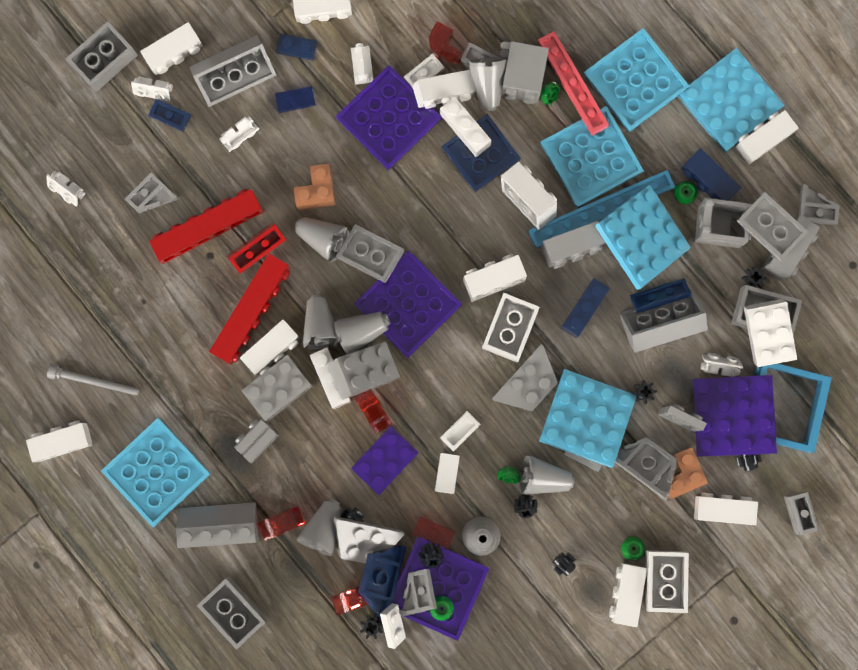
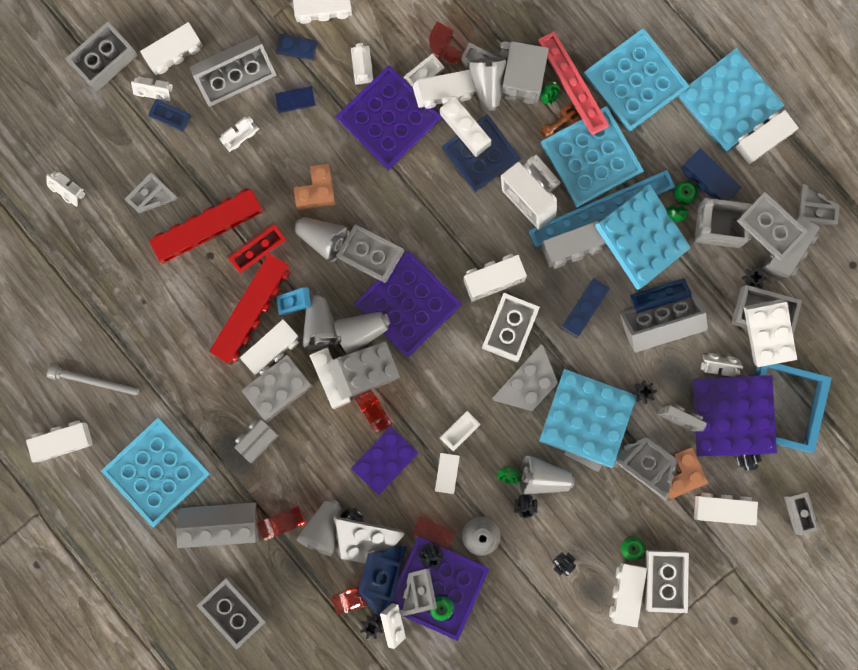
(293, 301): none -> dark azure plate
(543, 173): none -> white hinge
(548, 130): none -> dark orange hinge
(677, 214): none -> green plate

